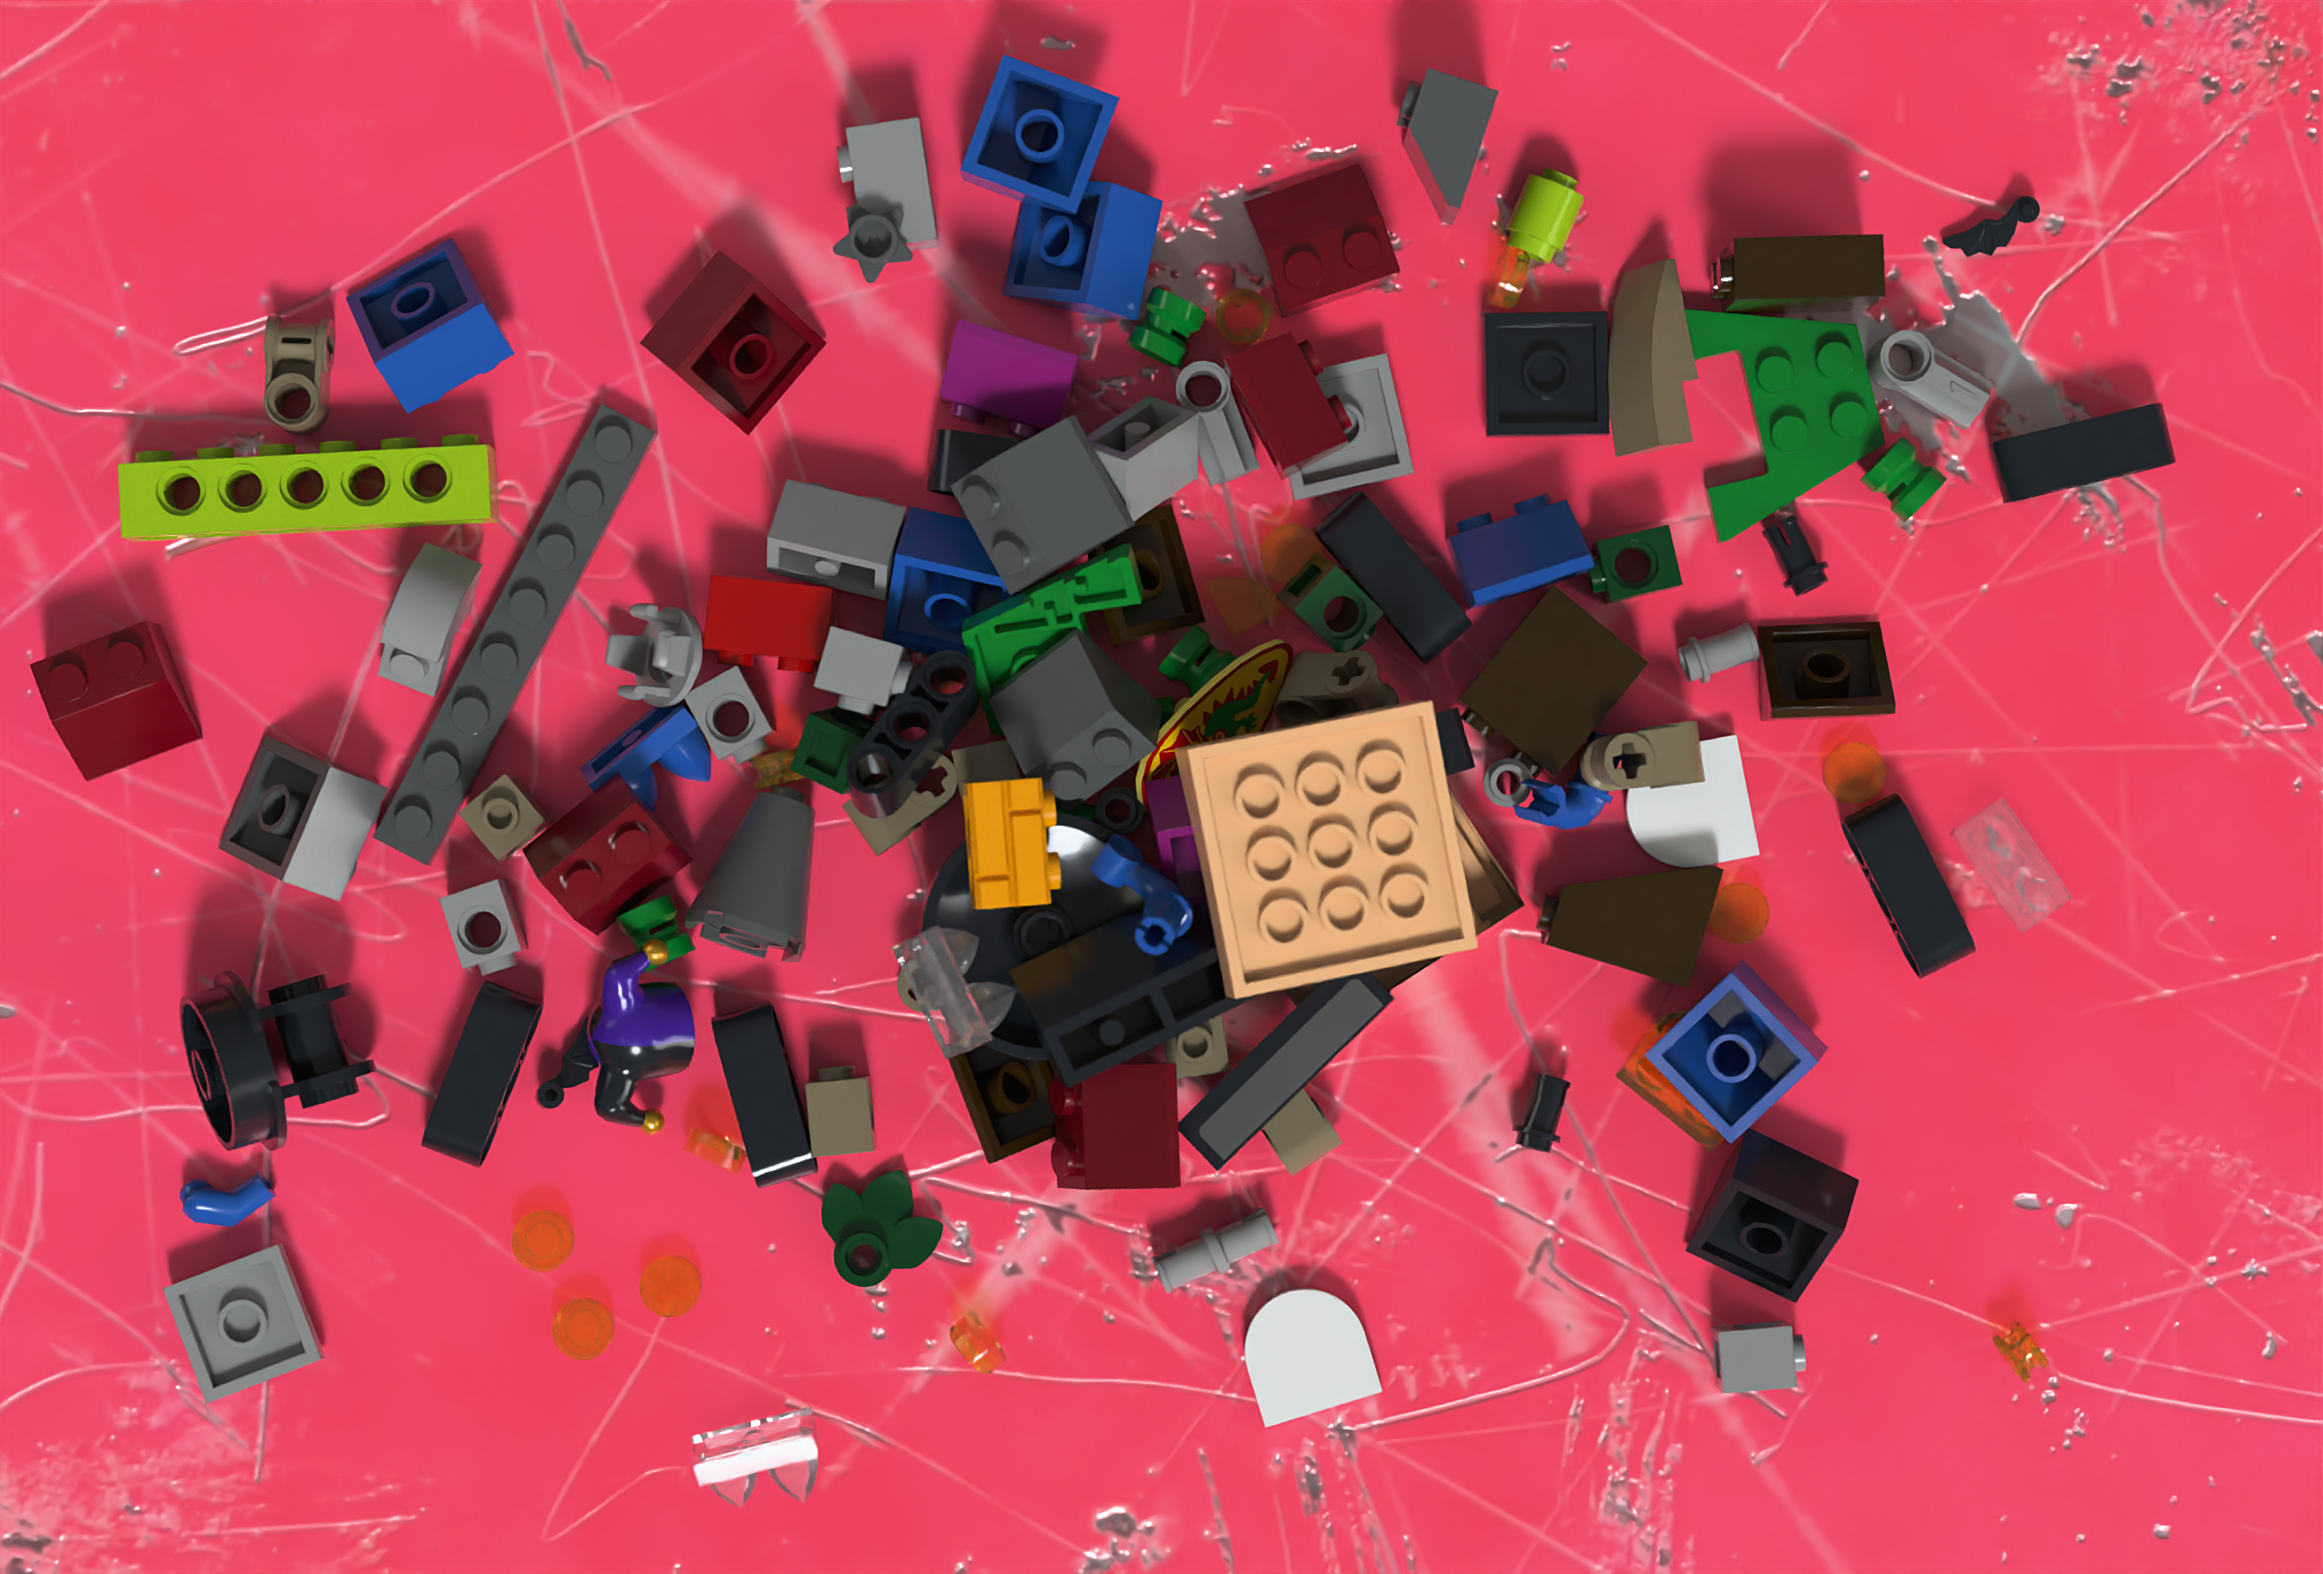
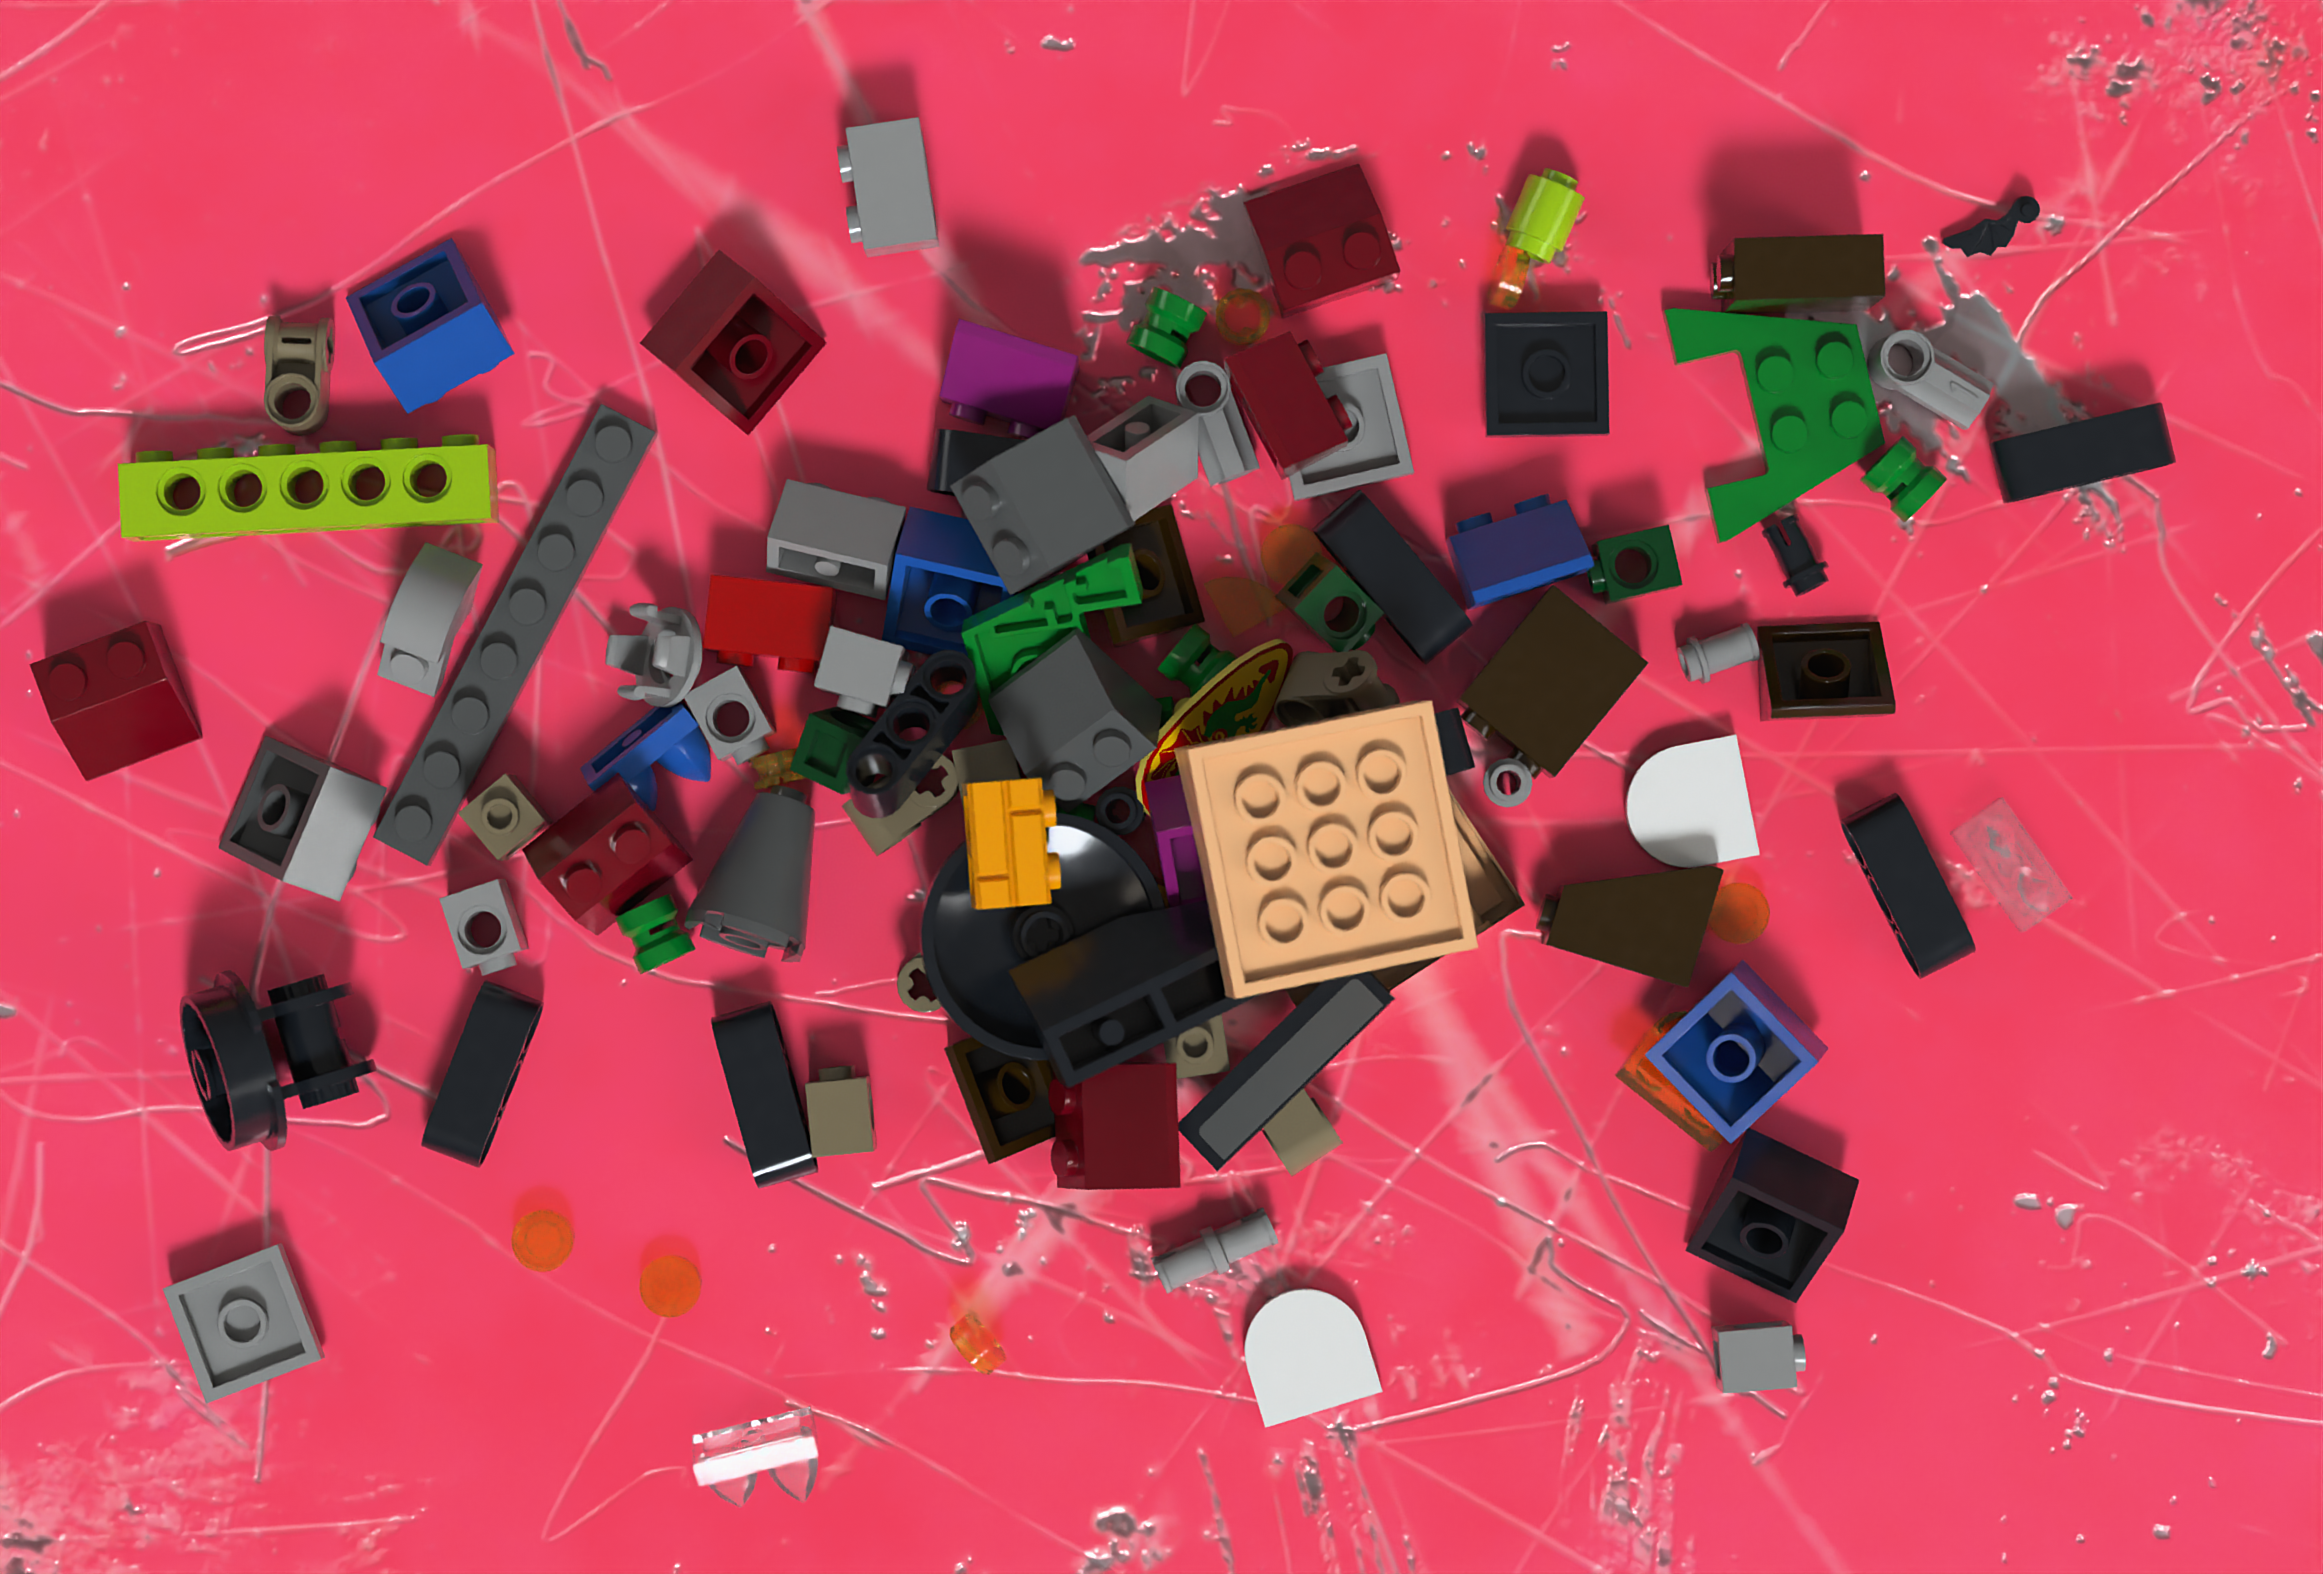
(225, 1208): blue arm -> none
(575, 1070): black piece -> none
(583, 1328): tile -> none
(637, 1036): piece -> none
(715, 1150): tile -> none
(866, 225): dark grey plate -> none
(881, 1220): dark green plate -> none
(956, 1012): clear tile -> none
(1038, 136): blue slope -> none
(1087, 259): blue slope -> none
(1166, 908): blue piece -> none
(1444, 135): dark grey slope -> none
(1542, 1113): black pin -> none
(1566, 811): blue piece -> none
(1649, 362): dark tan slope -> none
(1649, 757): dark tan piece -> none
(1853, 773): tile -> none
(2020, 1351): bush -> none

